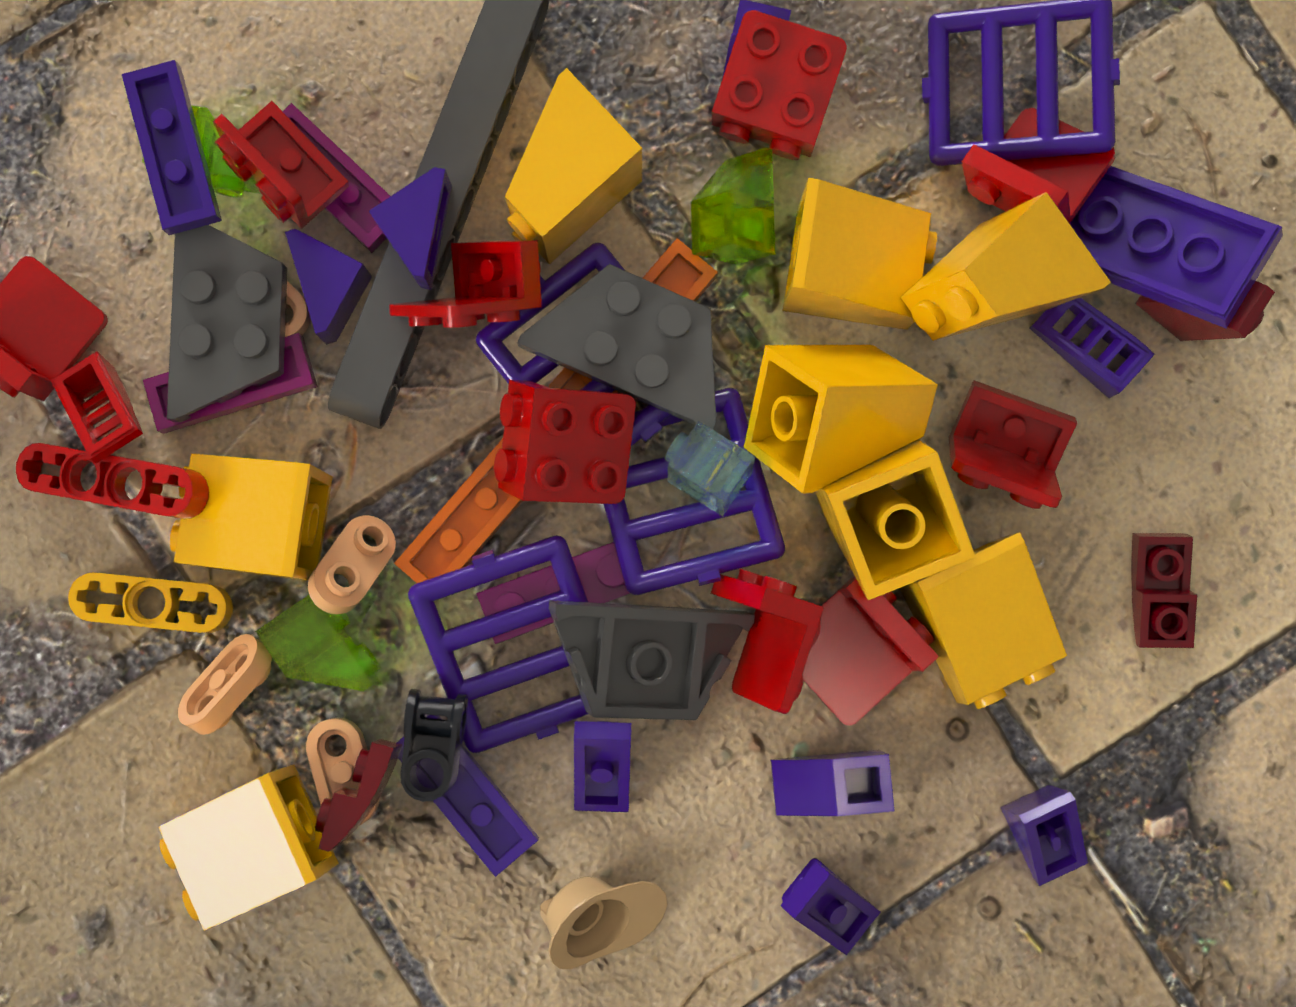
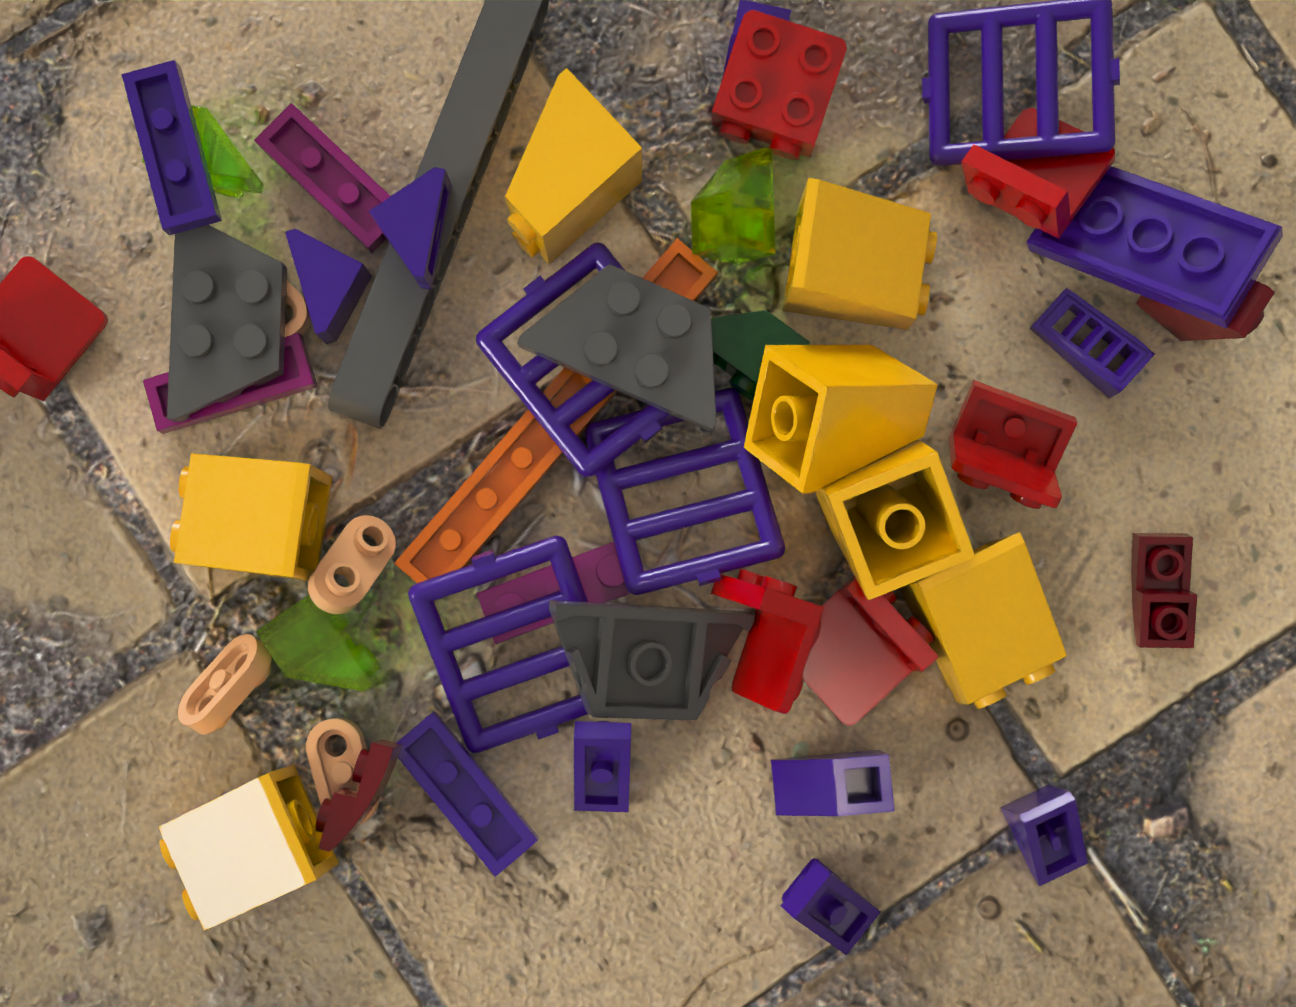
(81, 383): red slope -> none
(111, 479): red beam -> none
(115, 584): yellow beam -> none
(284, 163): red bracket -> none
(432, 739): black piece -> none
(488, 280): red bracket -> none
(564, 444): red bracket -> none
(597, 920): tan piece -> none
(708, 467): clear light blue brick -> none
(741, 342): none -> dark green slope
(1005, 272): yellow slope -> none

